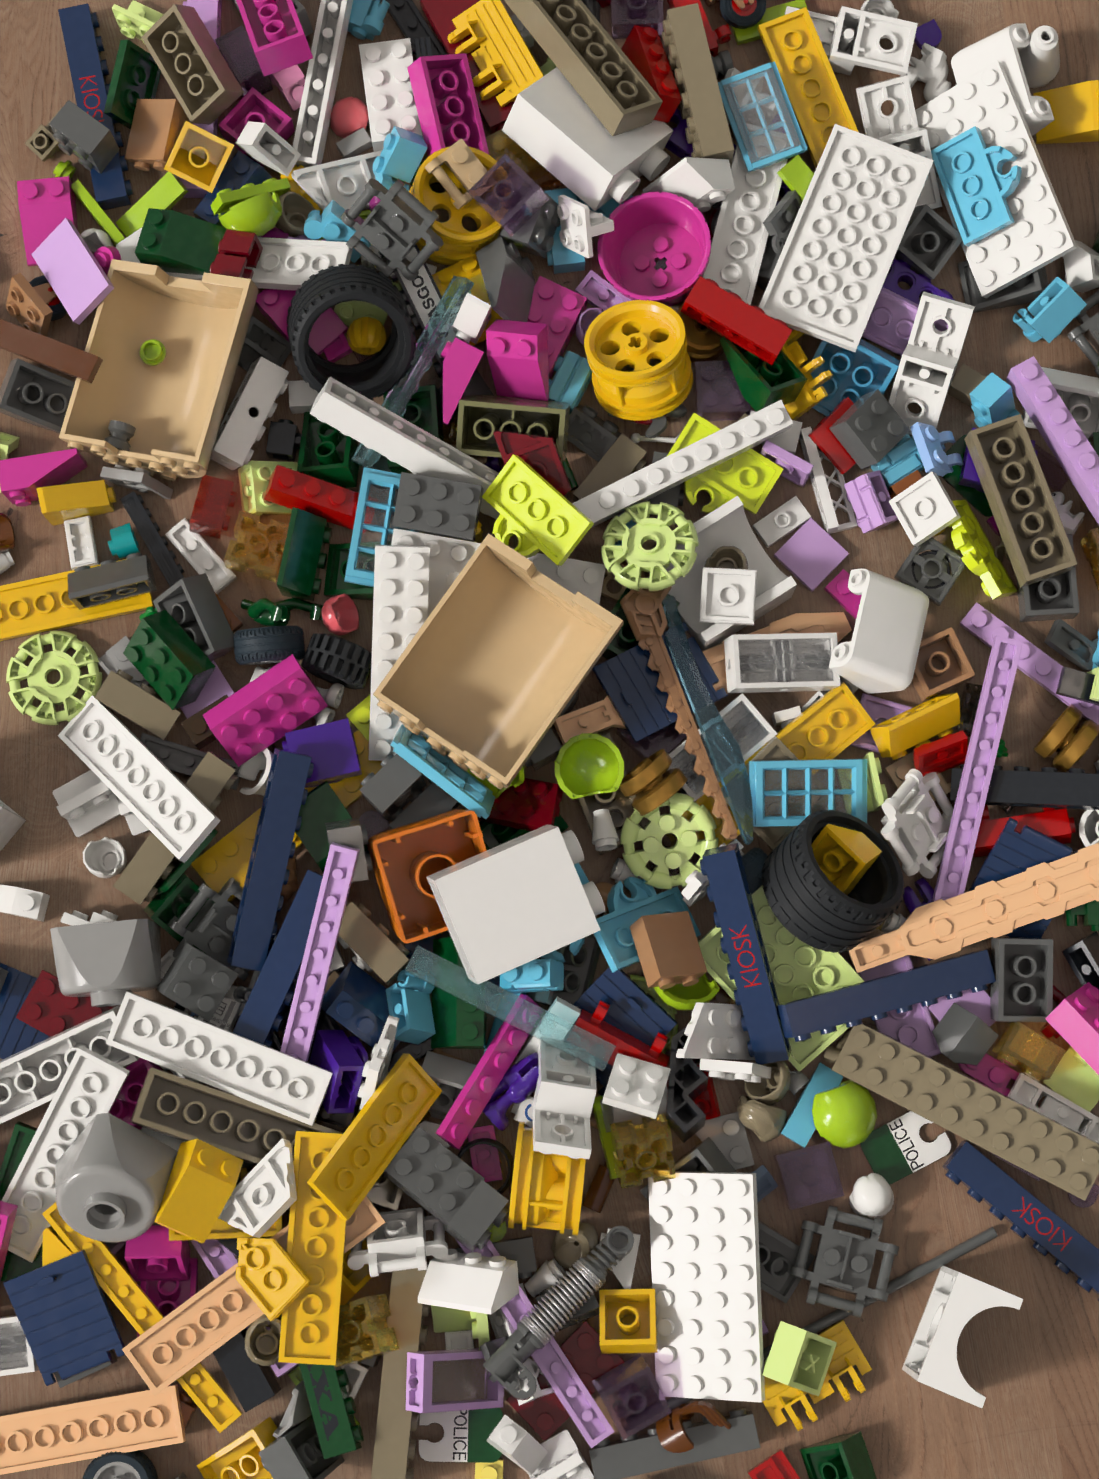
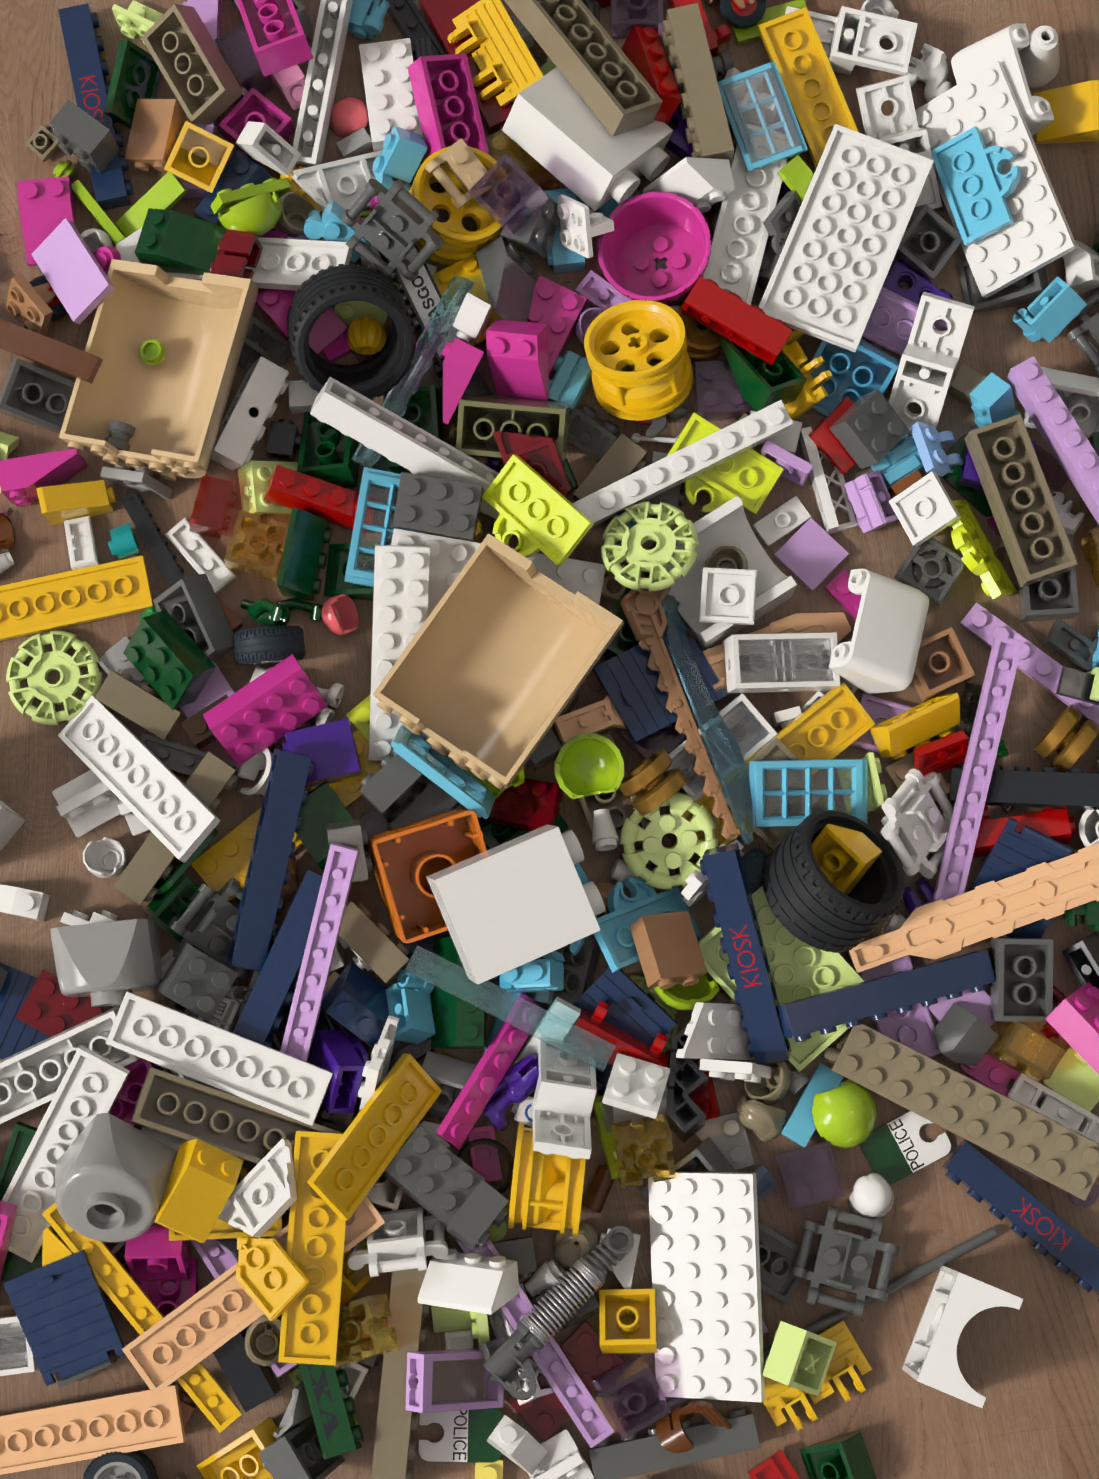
(111, 581): dark grey slope -> none
(337, 661): black tyre -> none
(929, 34): dark purple tile -> none

